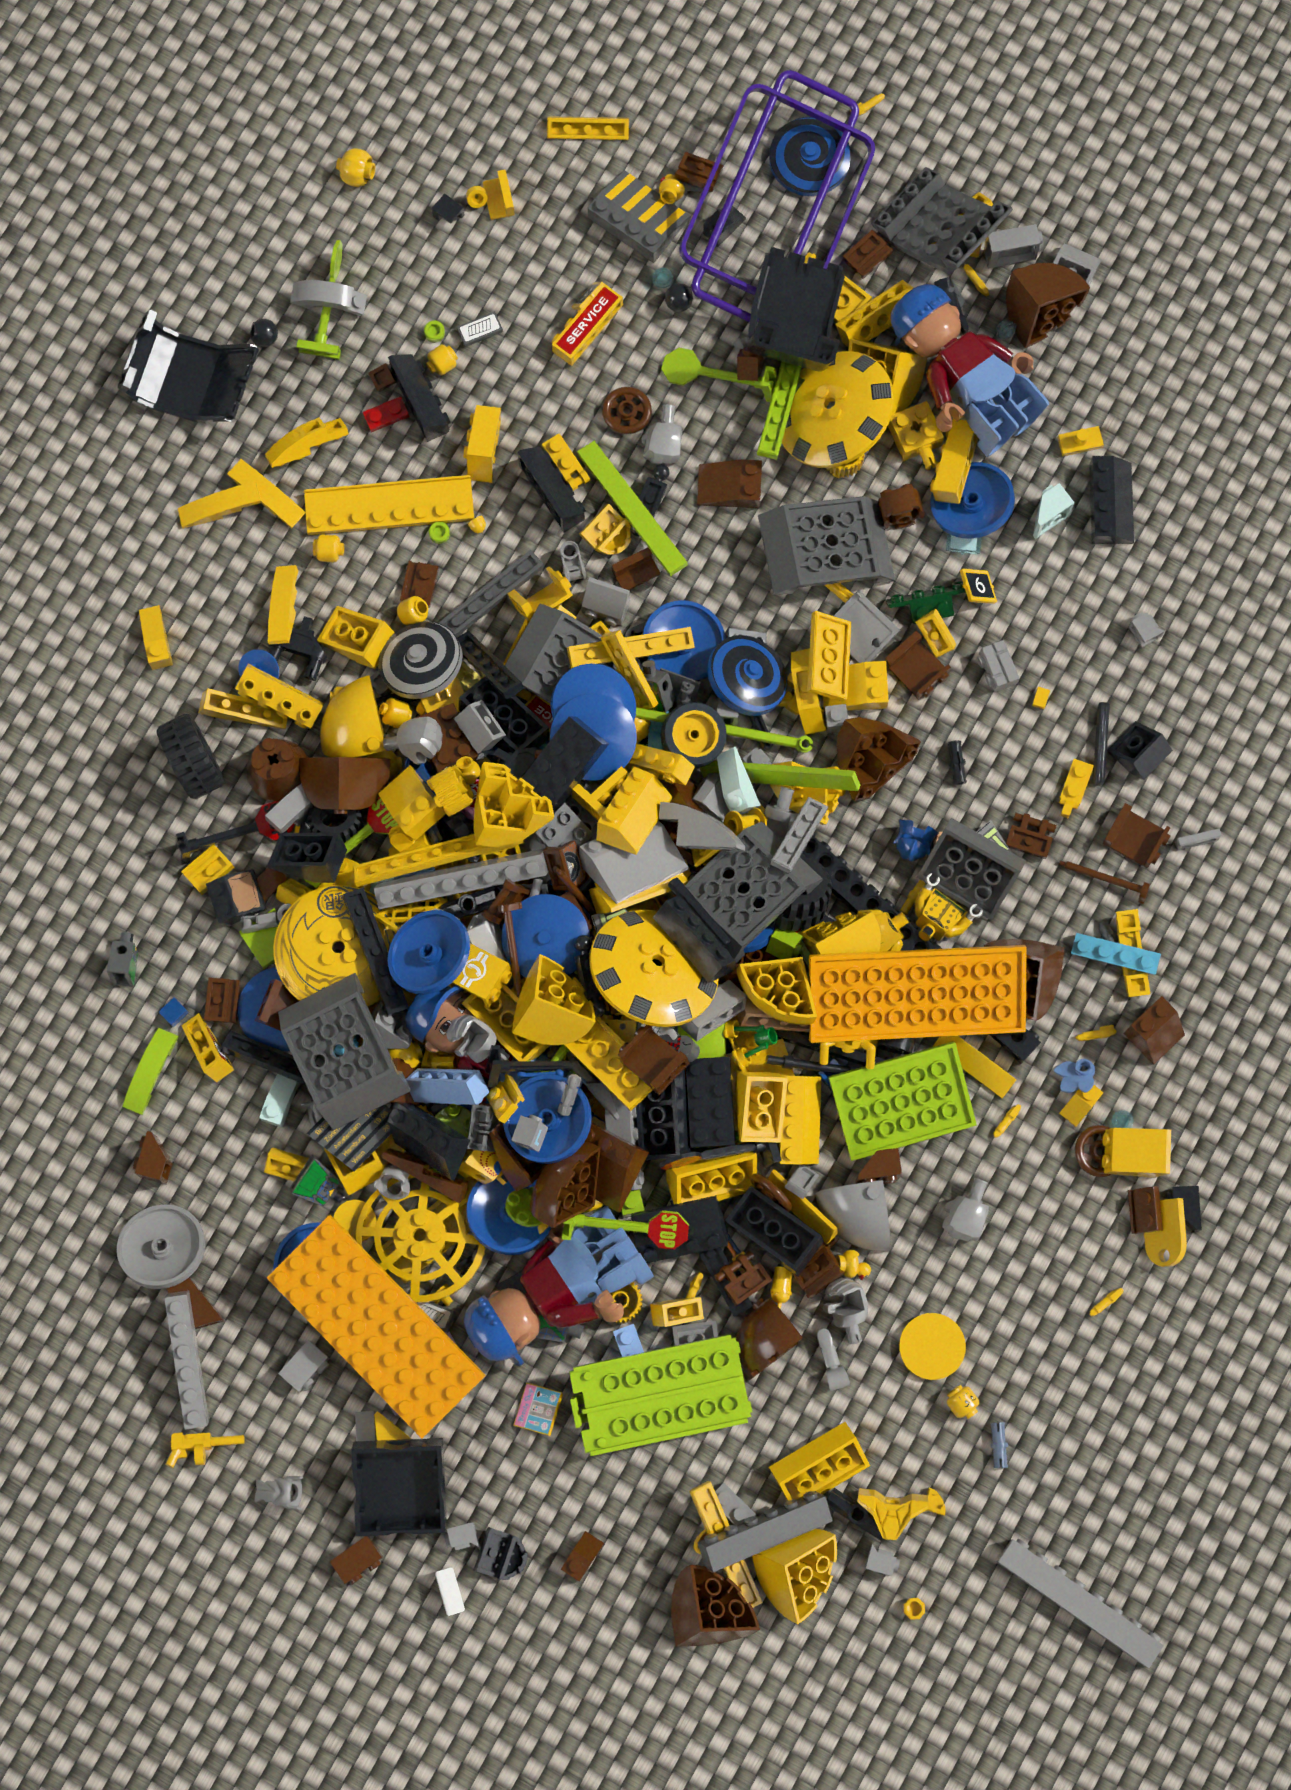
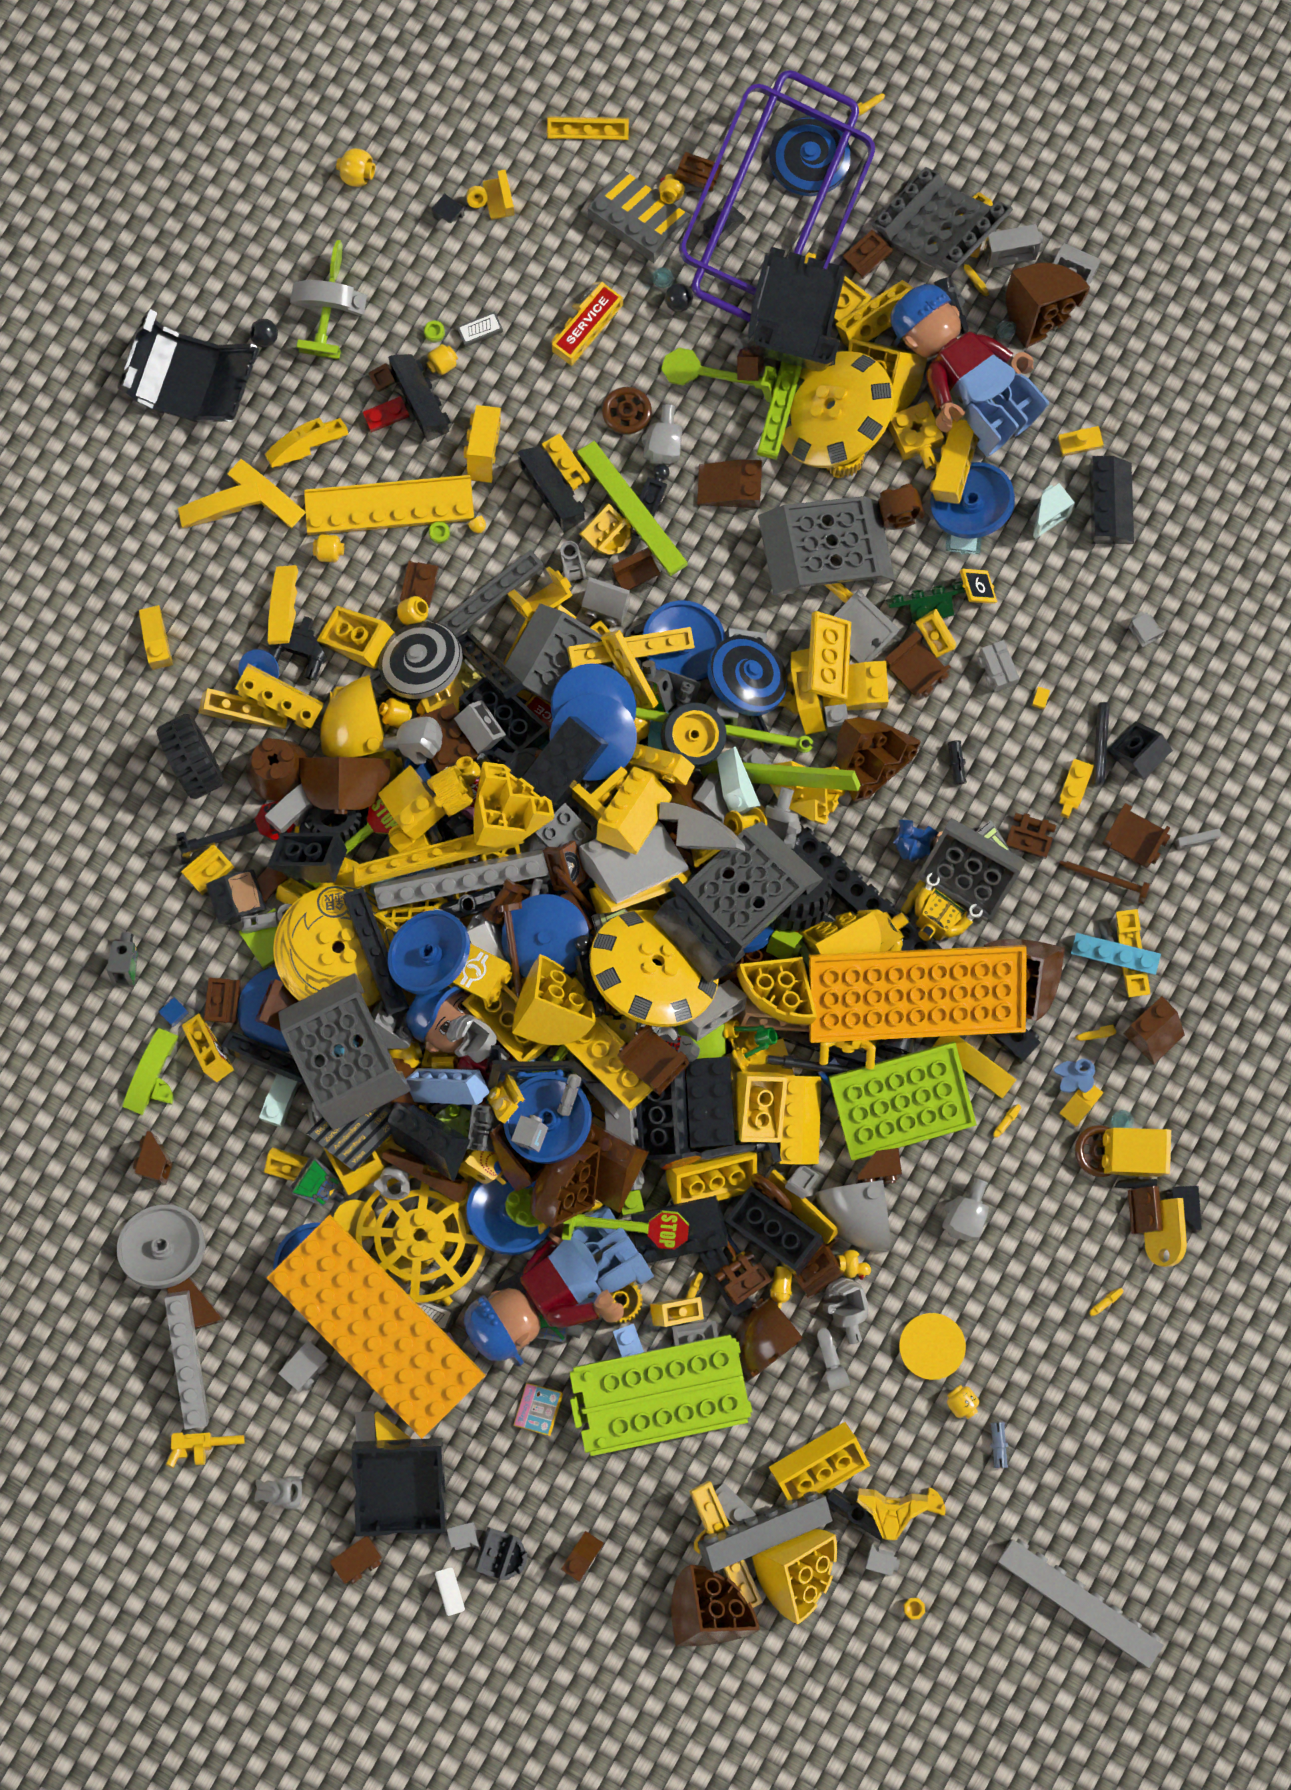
(162, 1092): none -> lime tile
(799, 835): light grey tile -> none
(1136, 1183): none -> black piece

